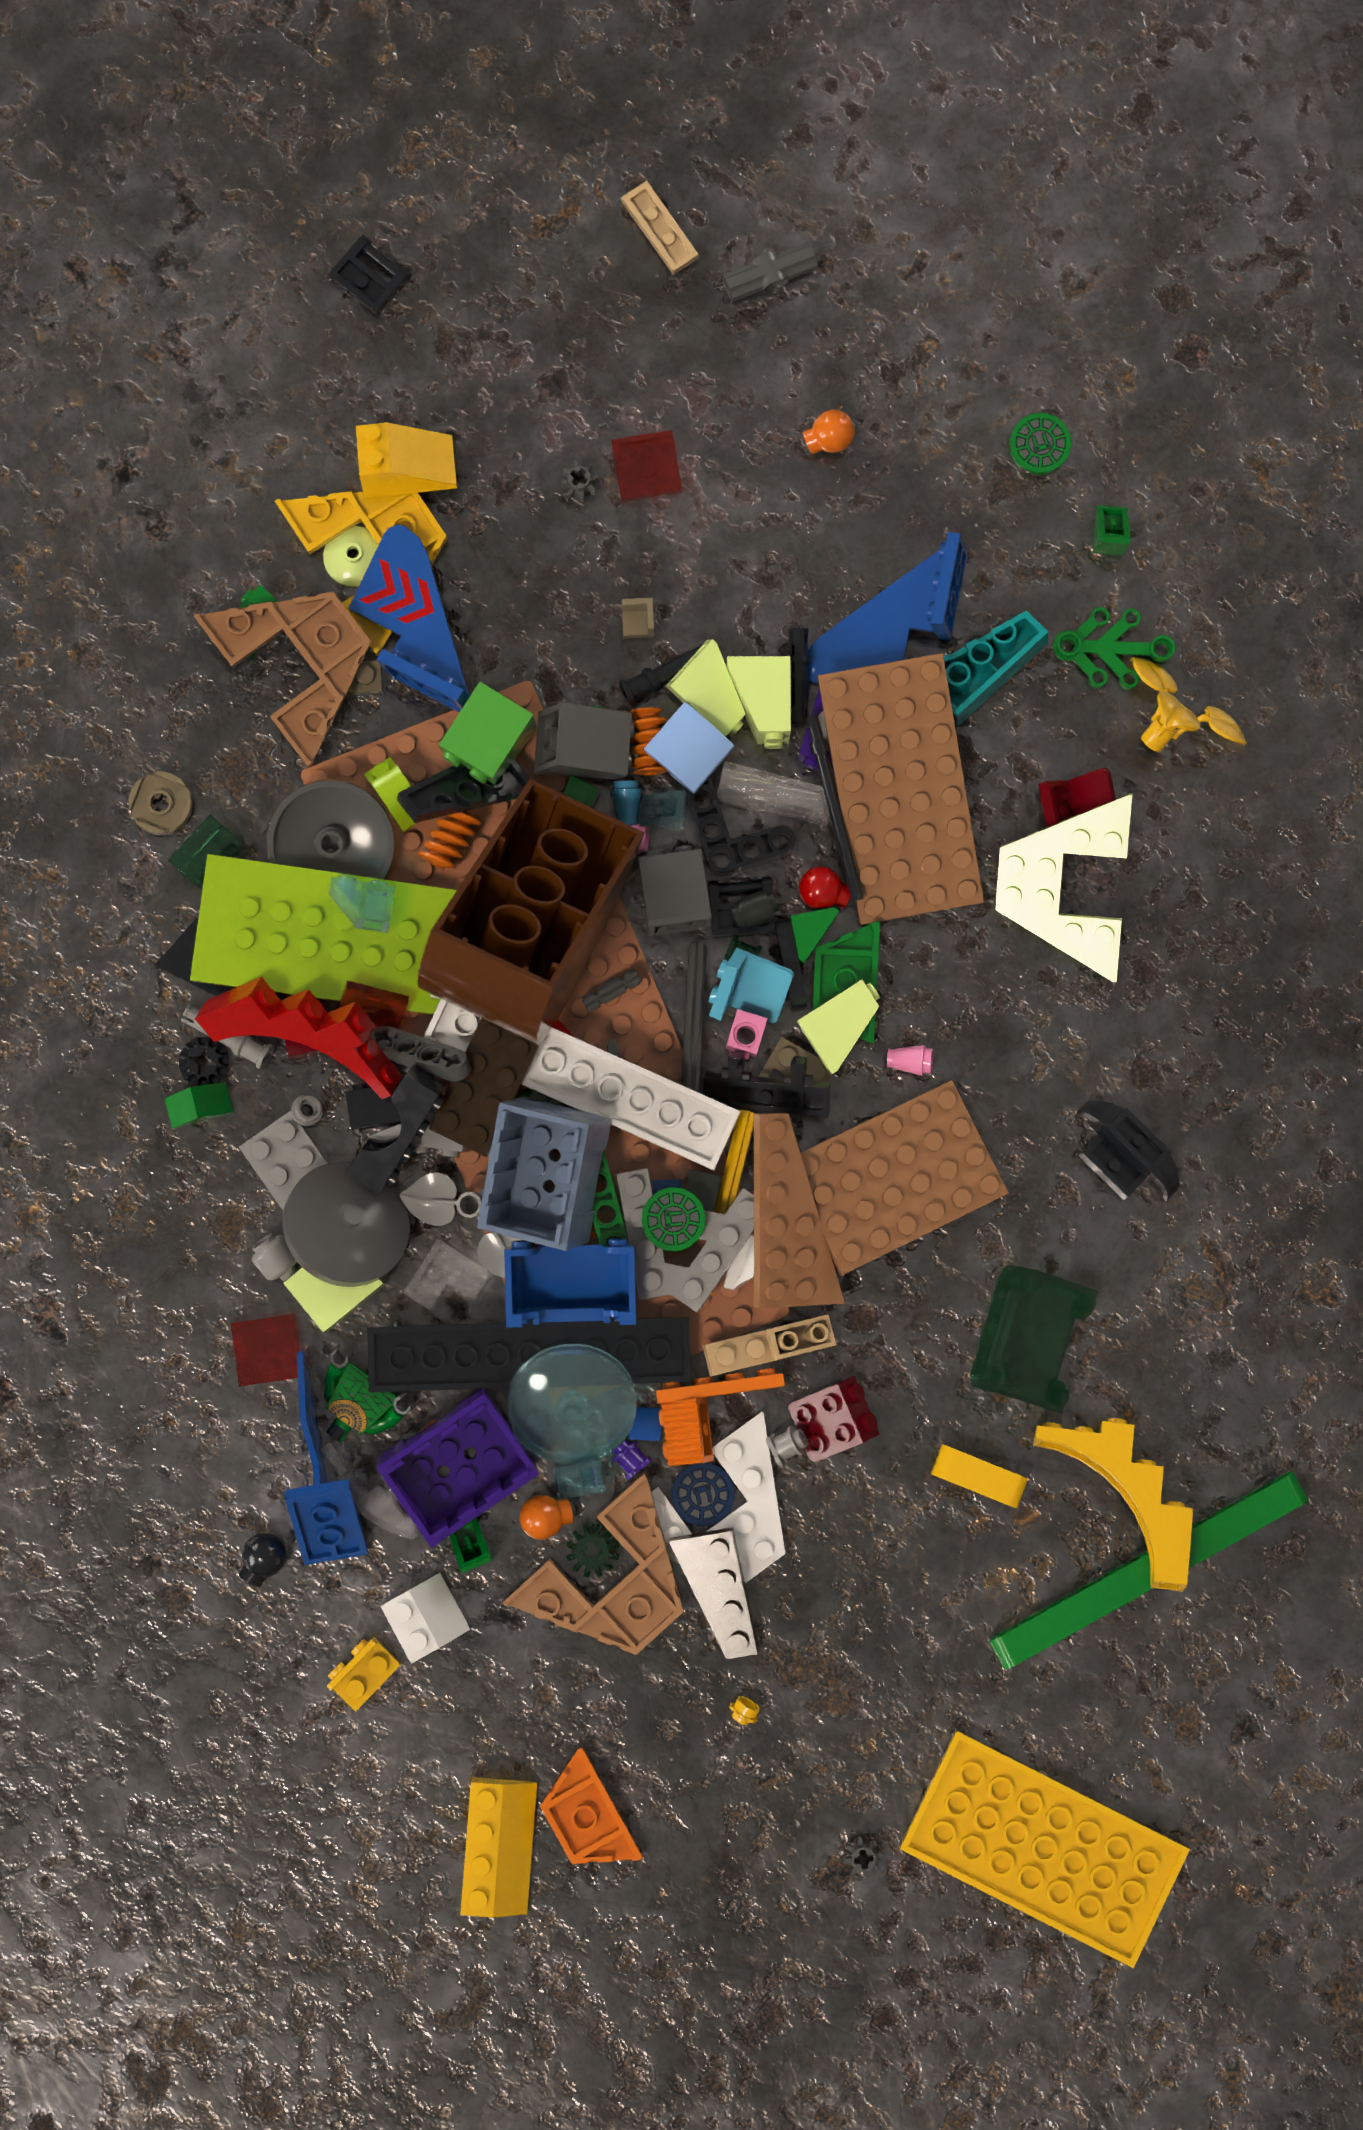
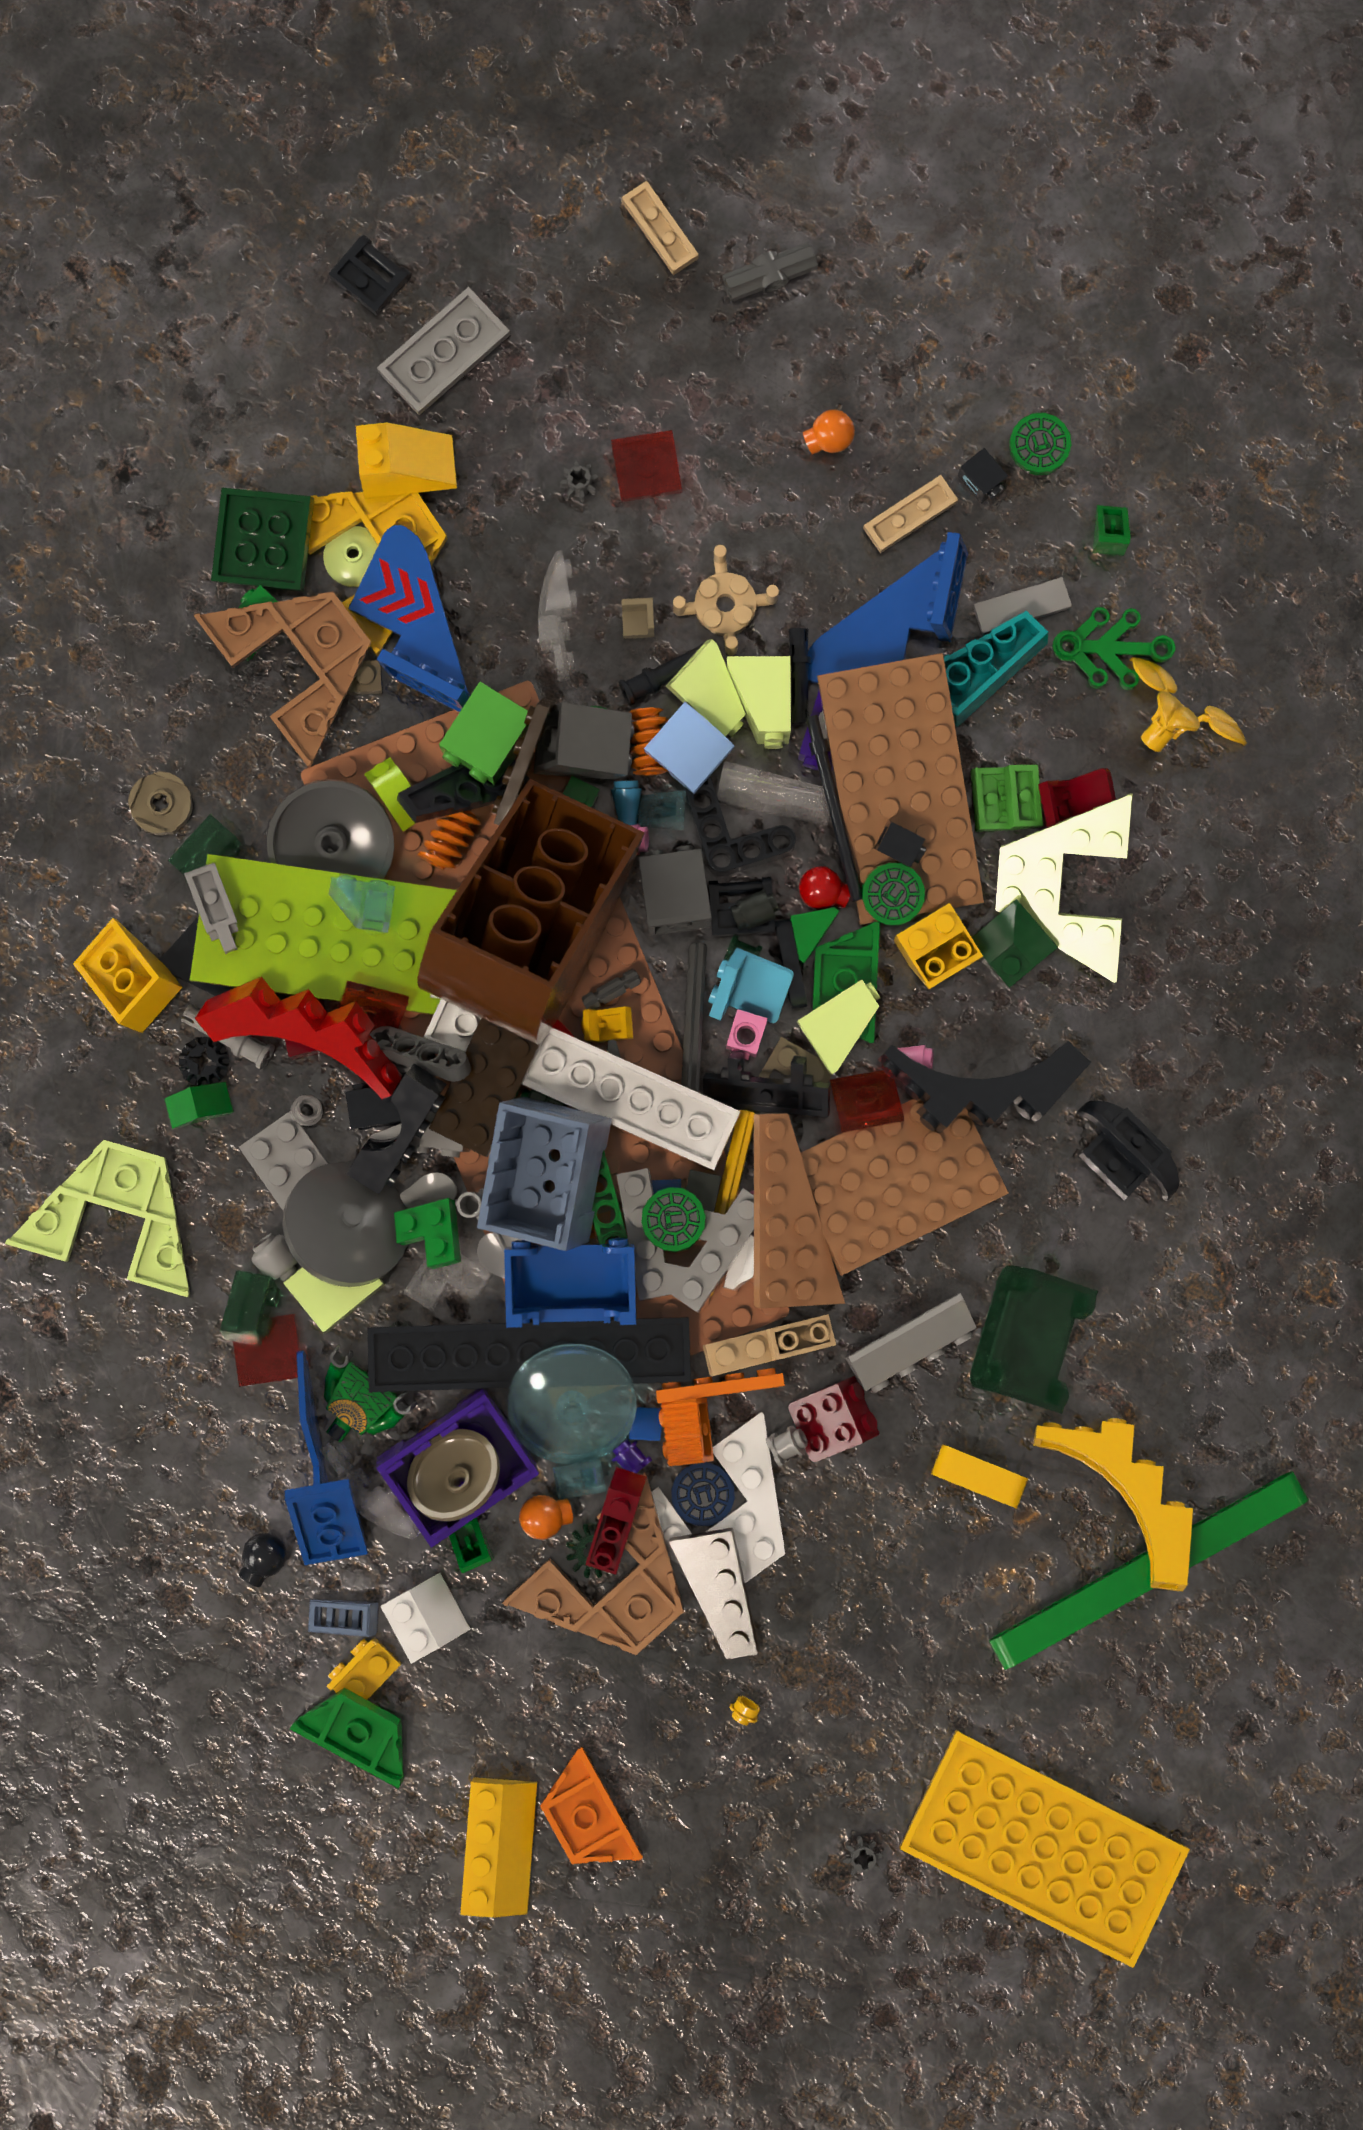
(121, 1181): none -> yellowish green wing
(127, 977): none -> yellow slope
(213, 905): none -> light grey hinge
(249, 1308): none -> clear green brick
(262, 539): none -> dark green plate
(357, 1733): none -> green wing
(370, 1617): none -> sand blue slope
(434, 1224): none -> green plate
(440, 1469): none -> dark tan dish
(443, 351): none -> light grey plate
(525, 750): none -> dark brown wing
(557, 605): none -> clear slope
(607, 1024): none -> yellow bracket
(616, 1520): none -> dark red slope
(725, 585): none -> tan plate
(866, 1100): none -> clear red tile
(893, 893): none -> tile
(900, 844): none -> black brick
(910, 514): none -> tan plate
(912, 1342): none -> light grey slope
(937, 946): none -> yellow slope
(983, 476): none -> black brick
(986, 1099): none -> black arch
(1006, 798): none -> bright green slope
(1013, 943): none -> dark green plate
(1037, 600): none -> light grey tile

